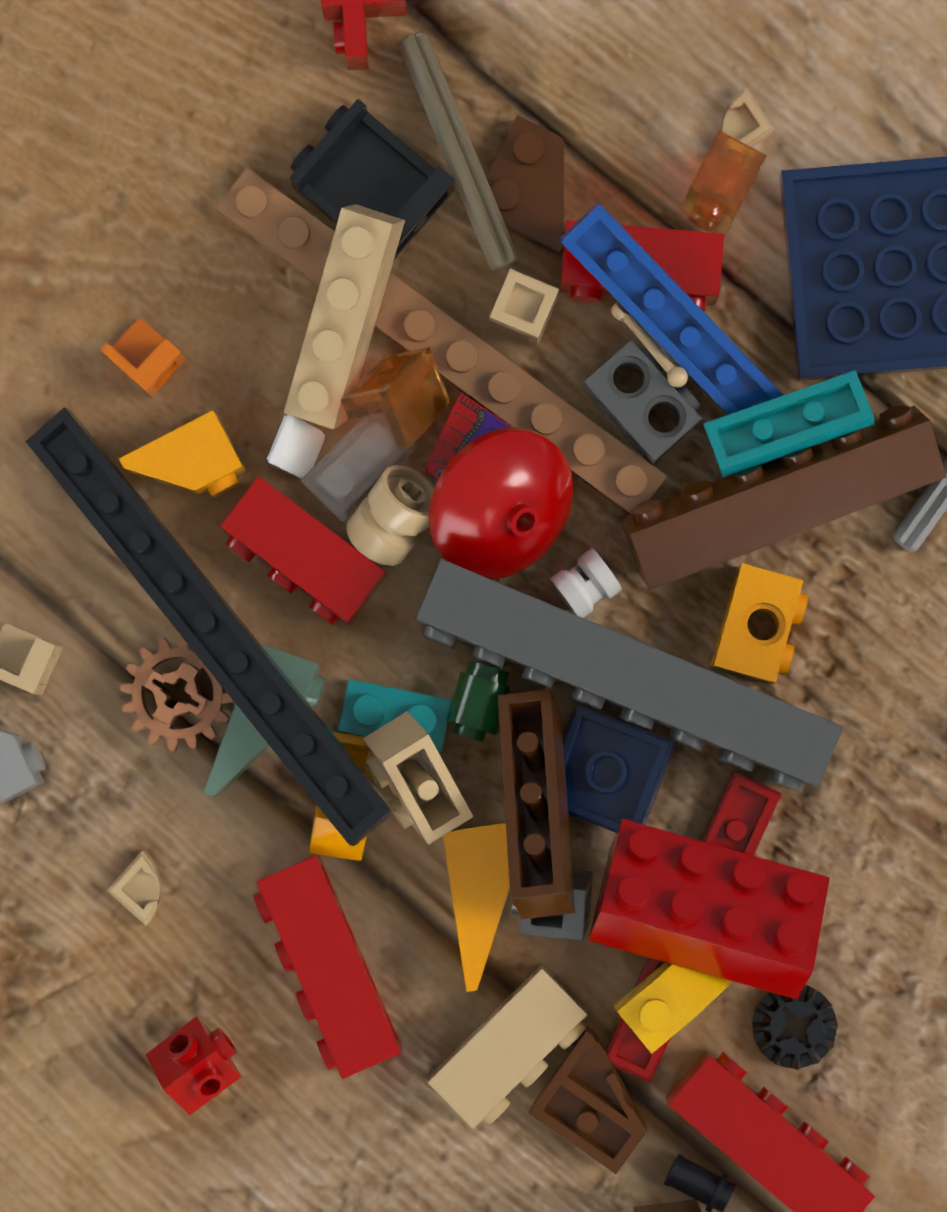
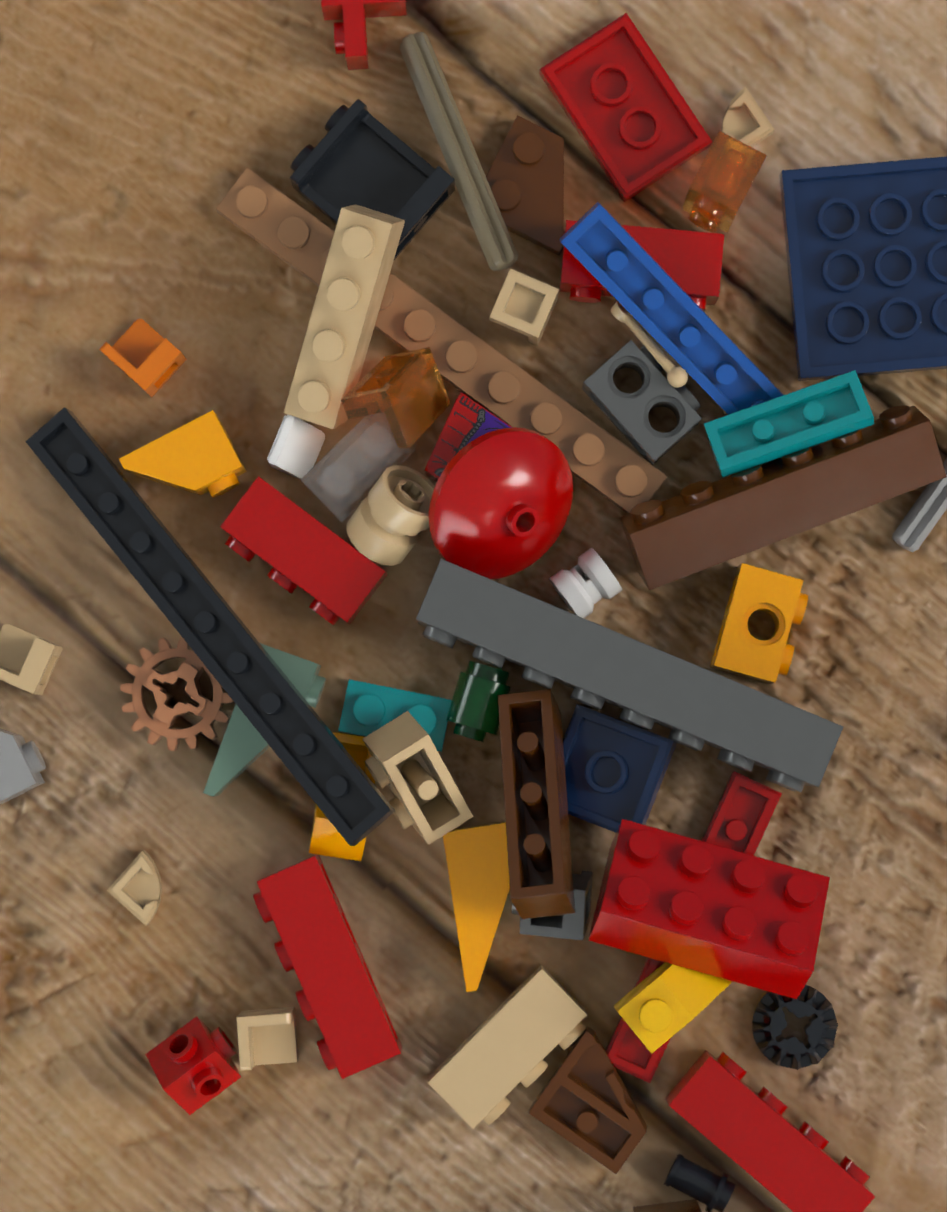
(267, 1037): none -> tan panel
(625, 107): none -> red tile

